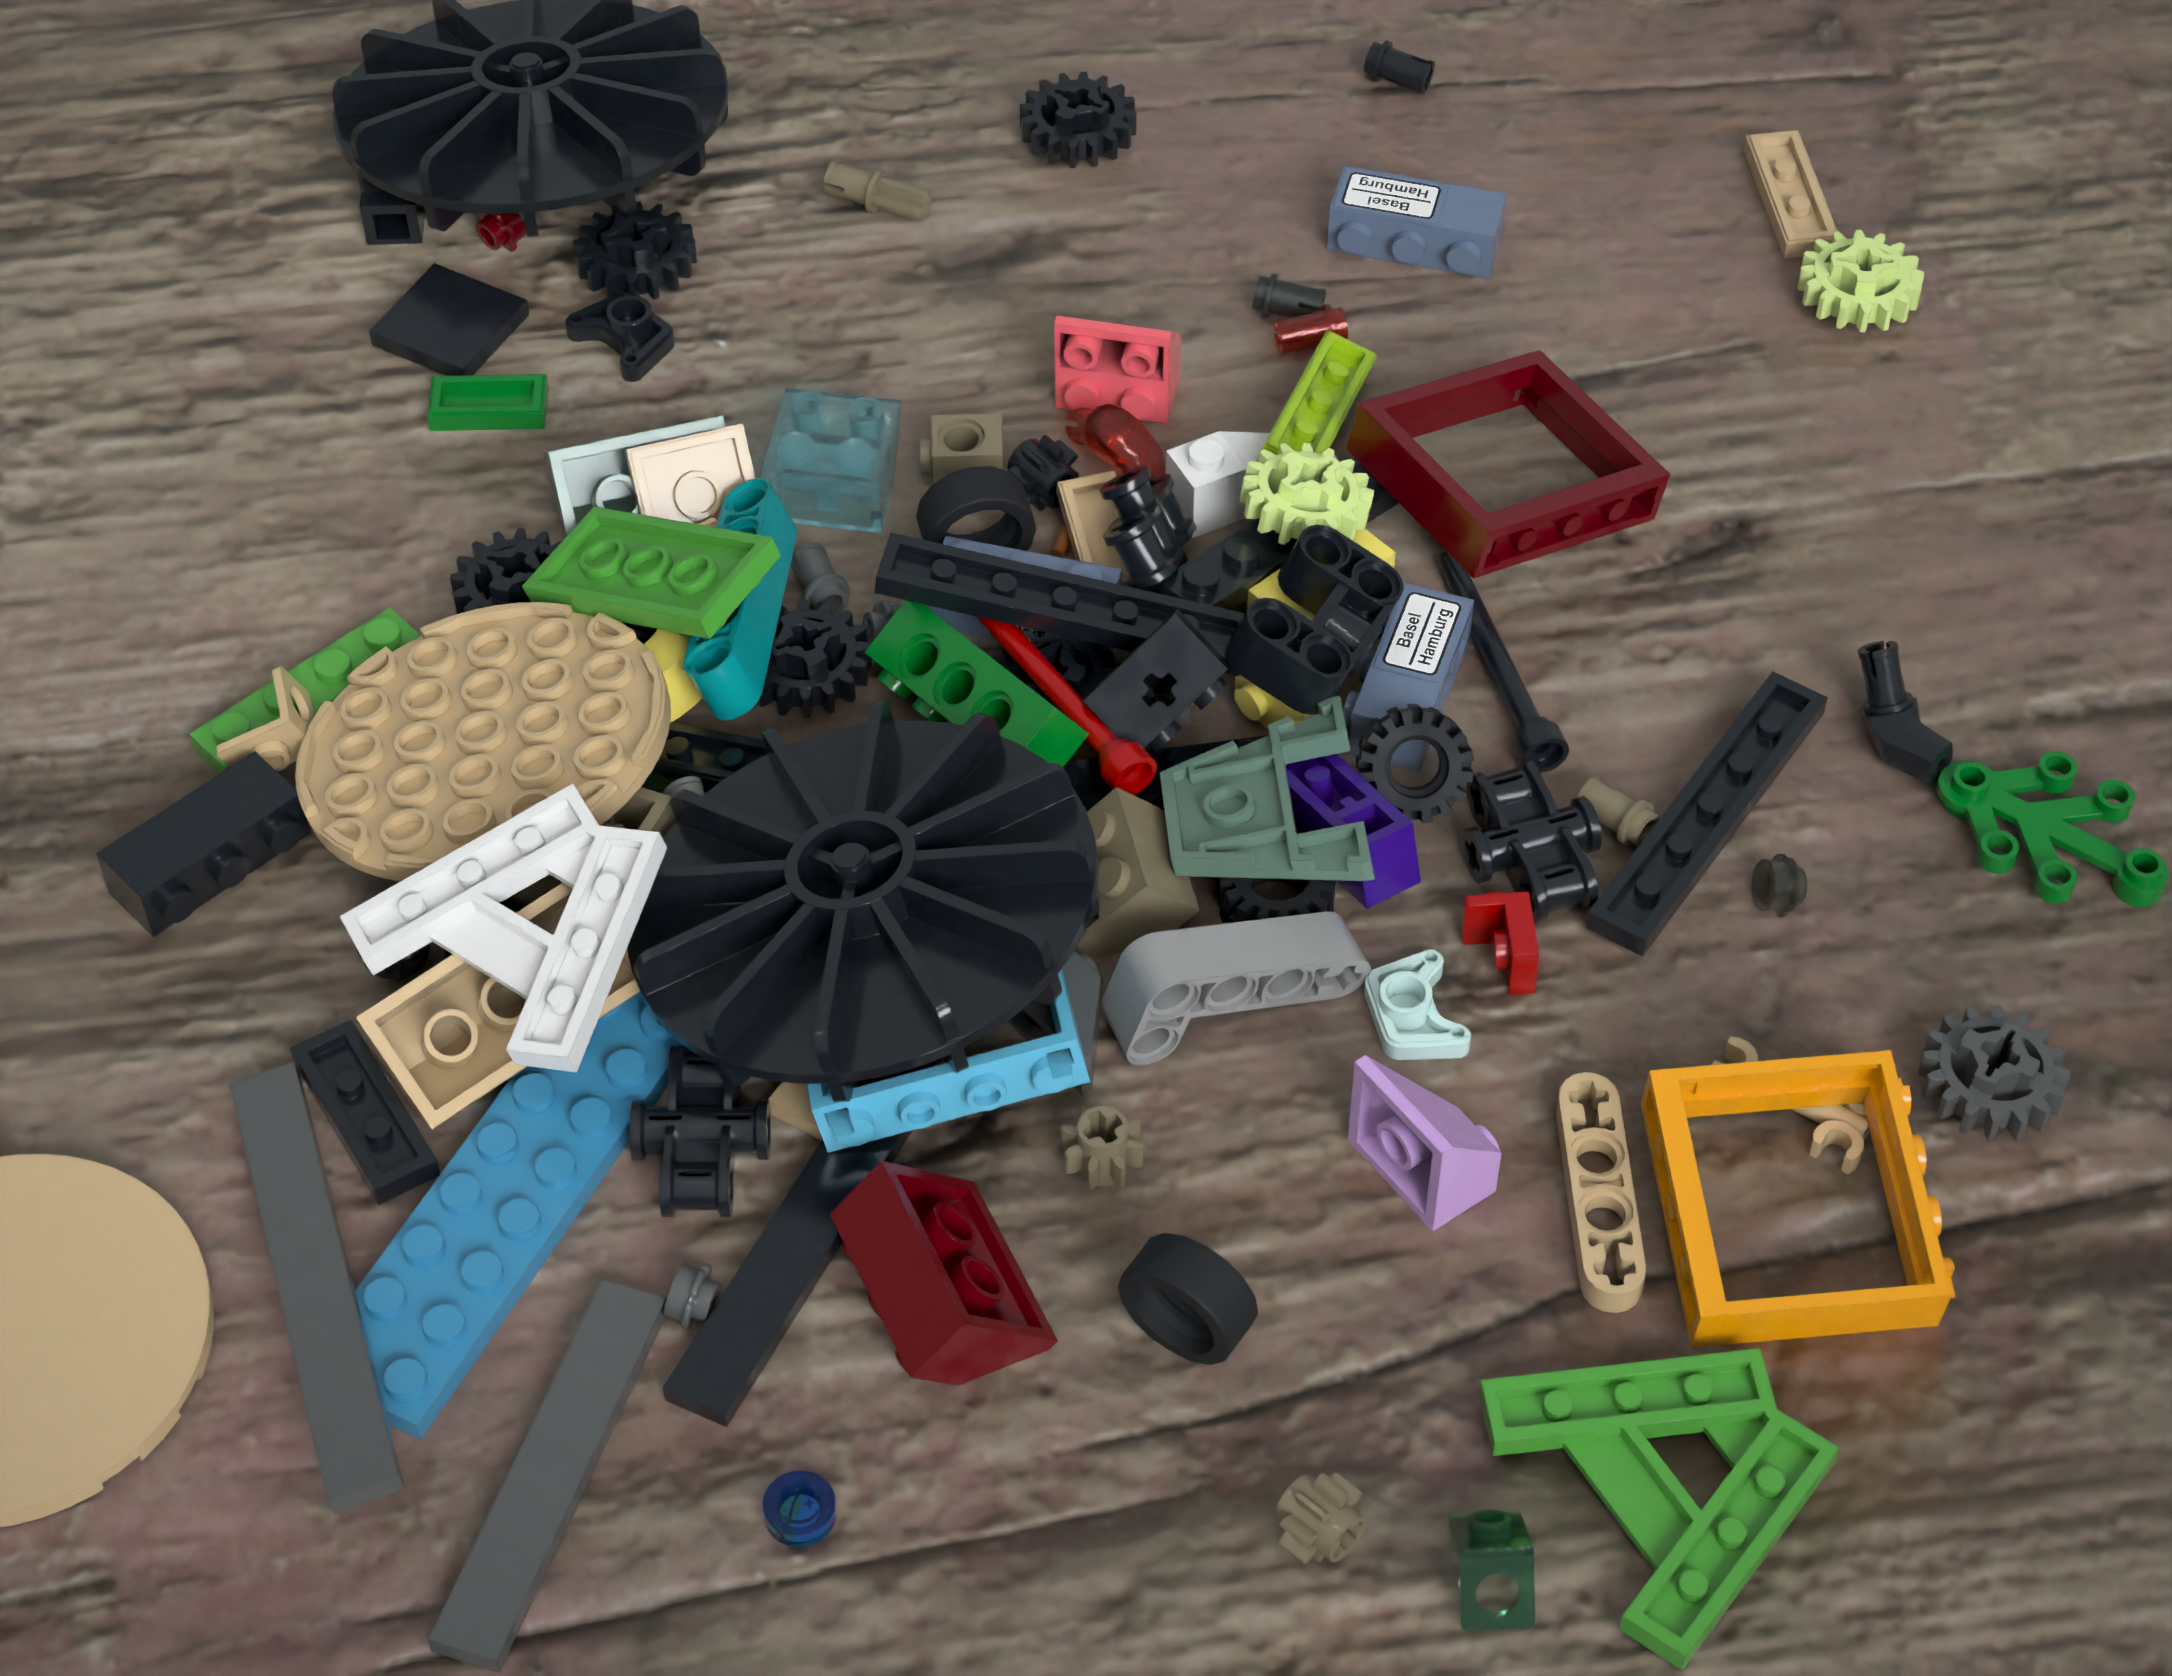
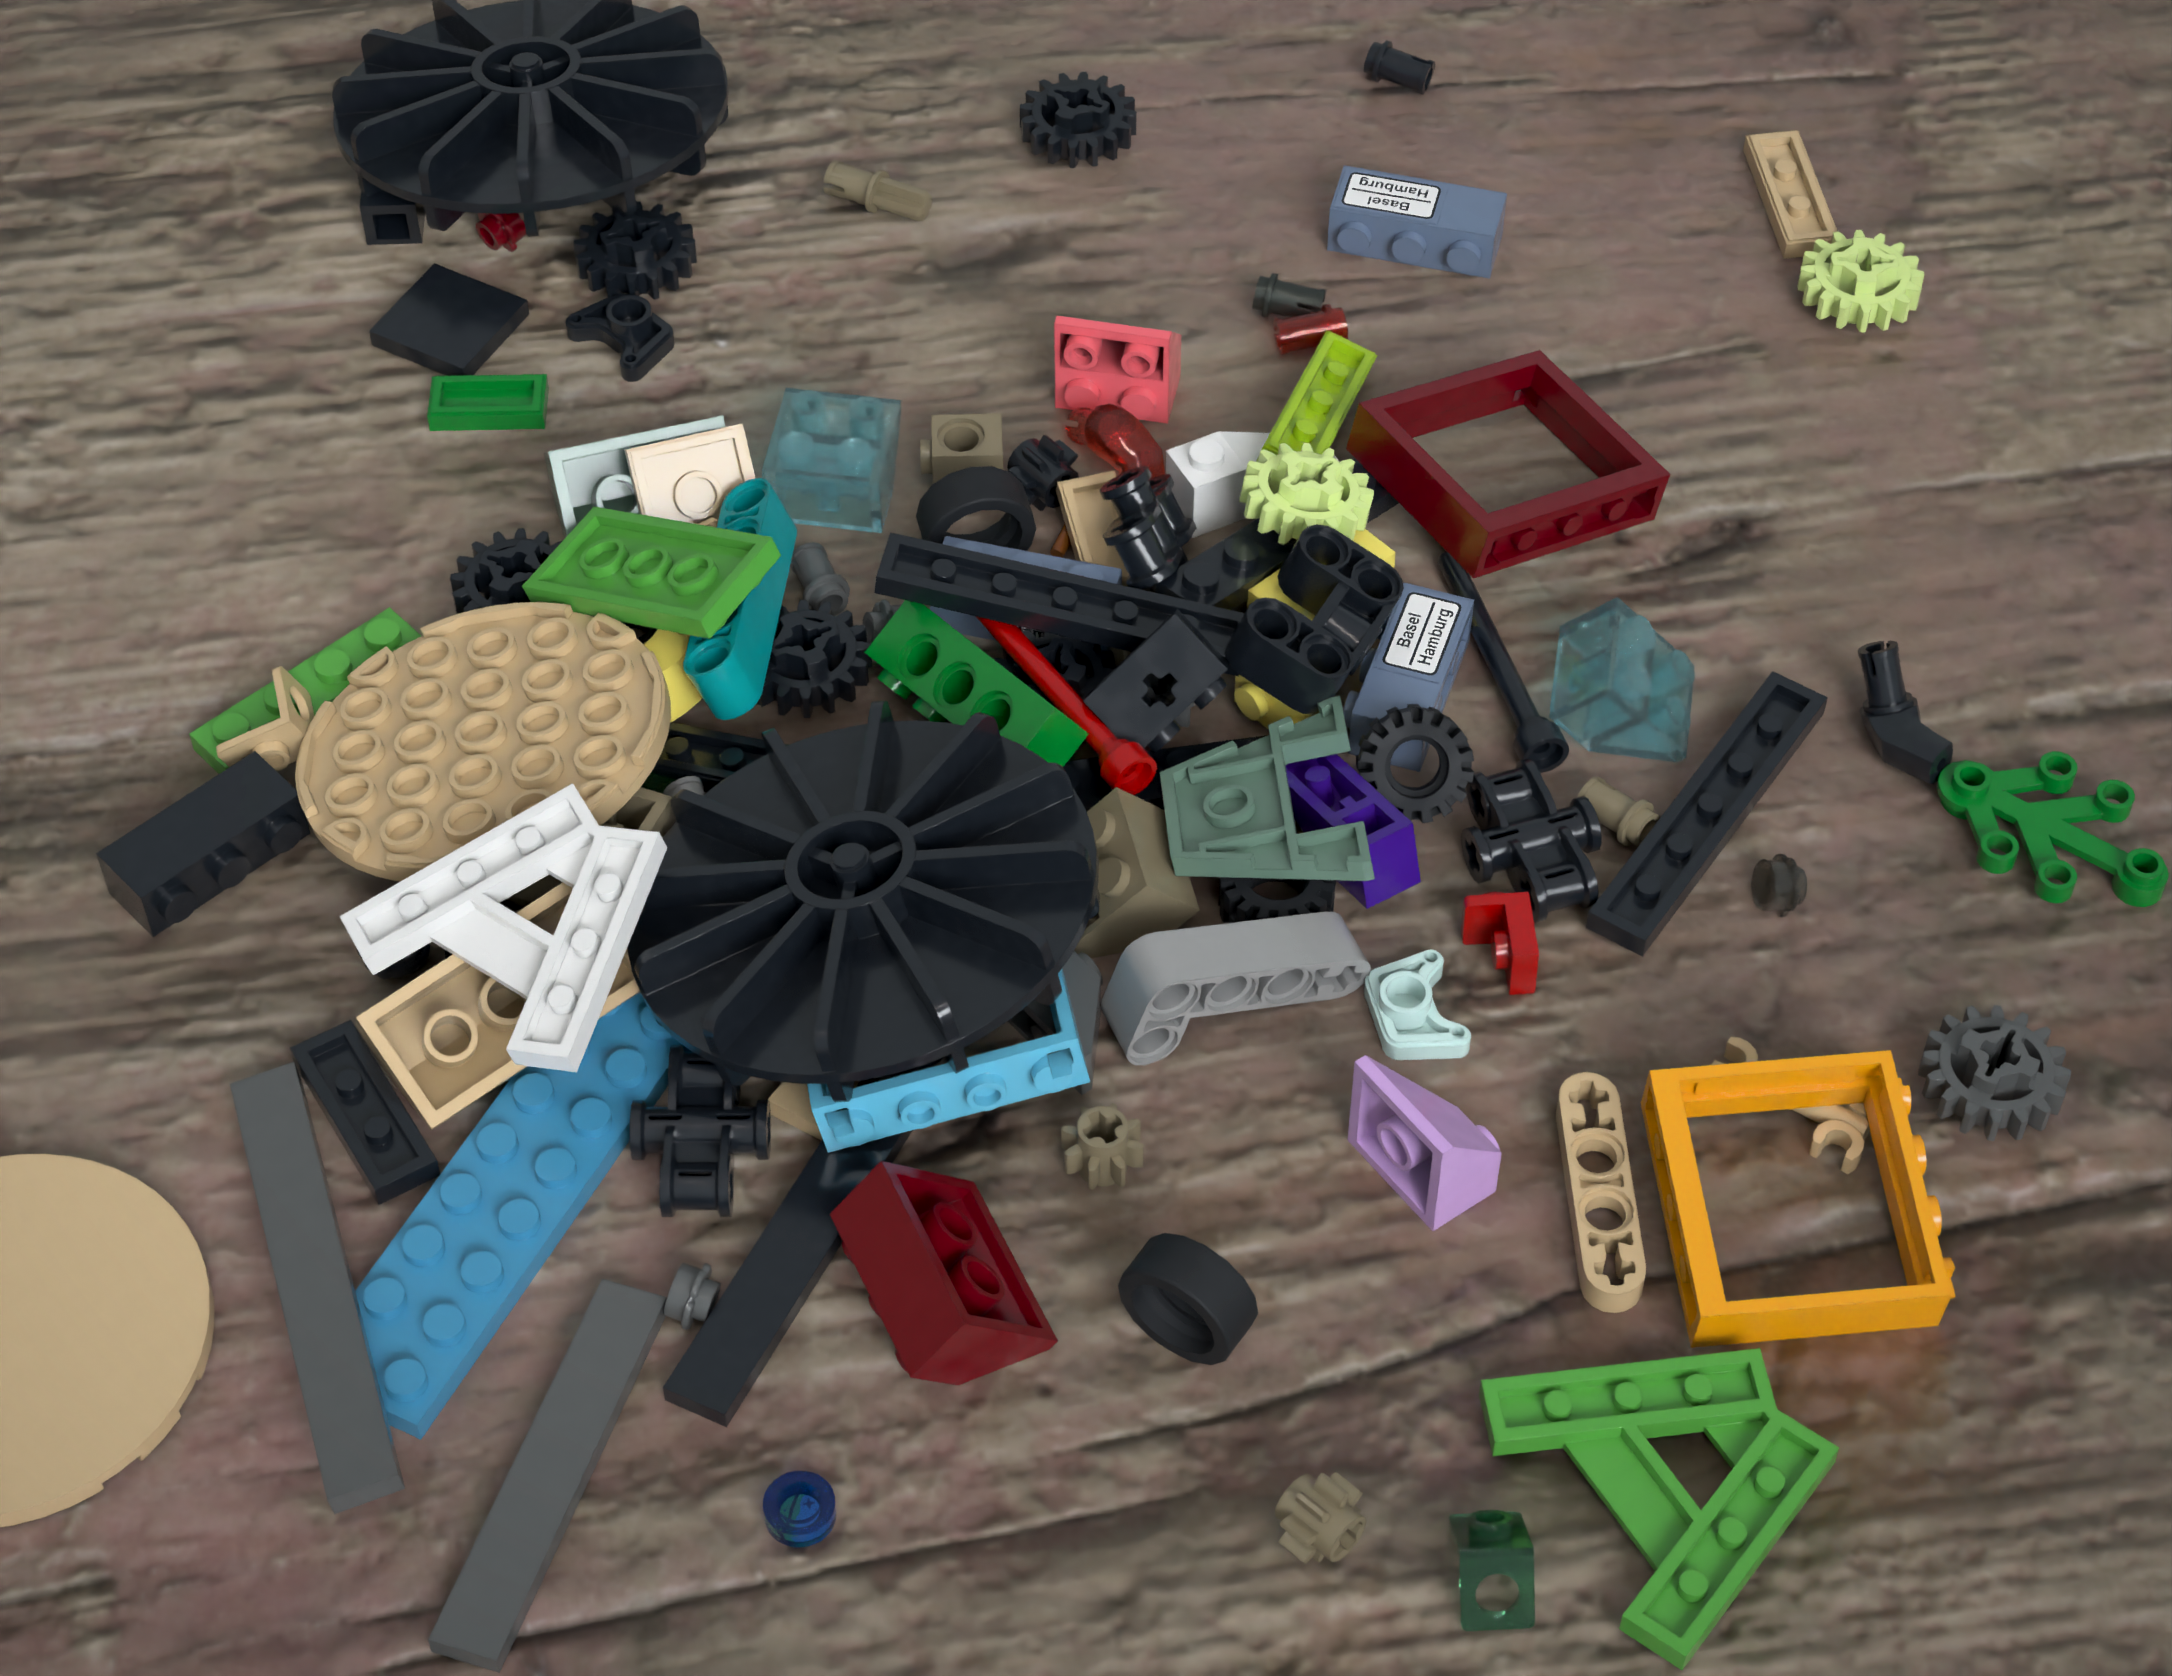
(1622, 686): none -> clear light blue slope

